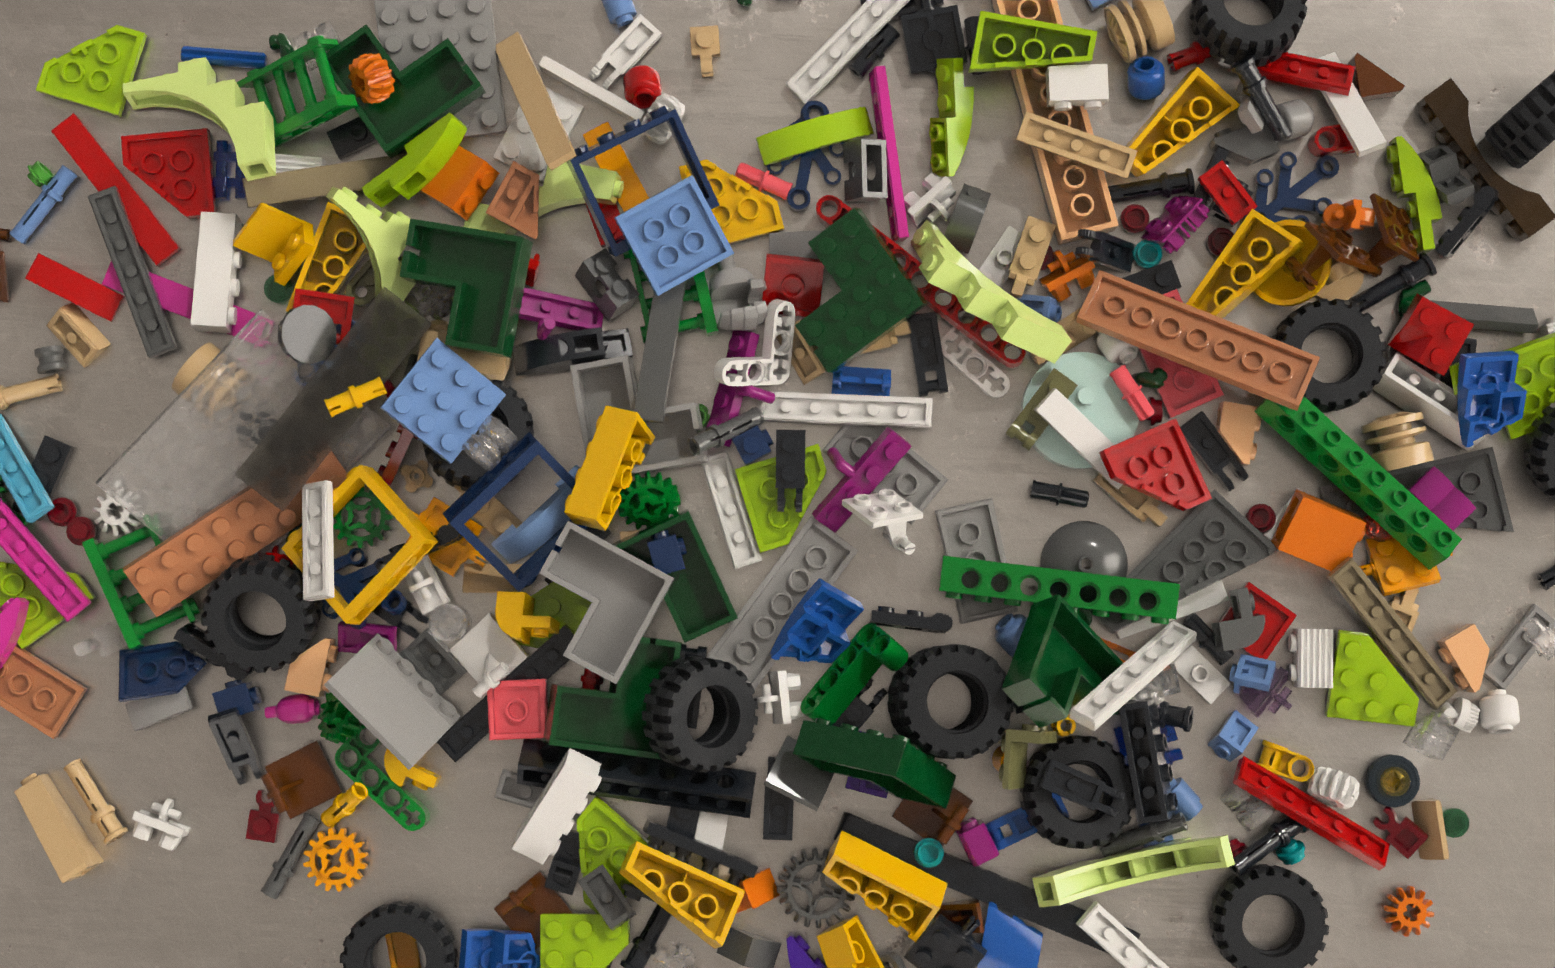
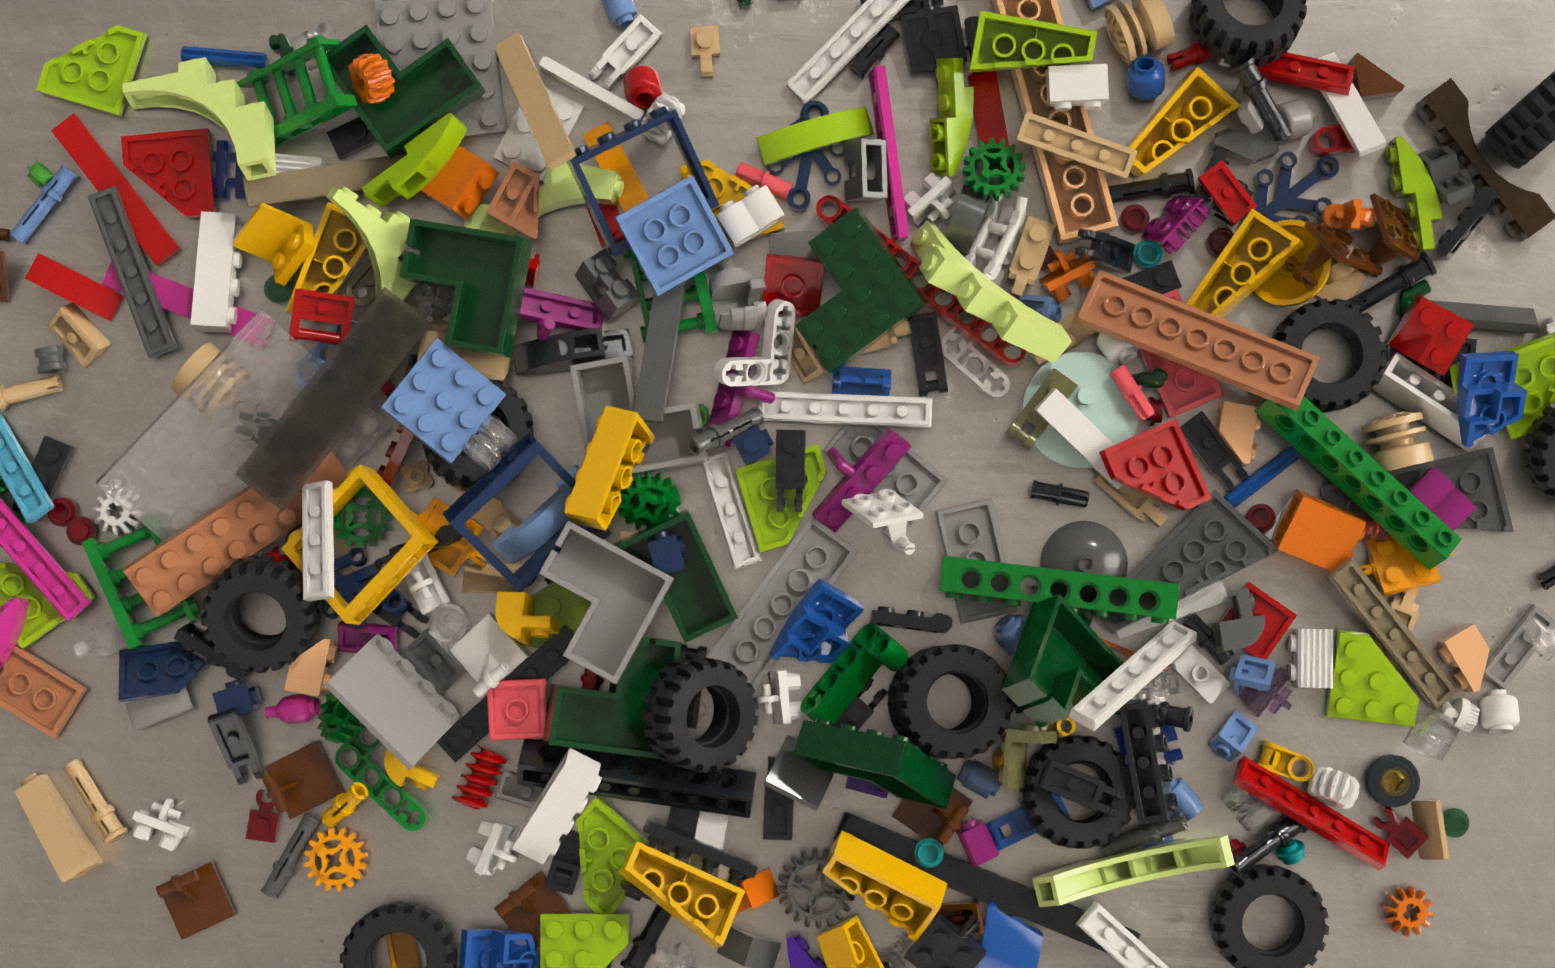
(196, 900): none -> reddish brown plate
(307, 334): tile -> none
(355, 396): yellow pin -> none
(480, 778): none -> red piece
(496, 850): none -> white hips
(607, 897): dark grey plate -> none
(750, 215): none -> white brick
(979, 778): none -> medium blue brick
(988, 109): none -> red tile
(991, 226): none -> white piece
(993, 157): none -> green gear
(1262, 476): none -> blue axle

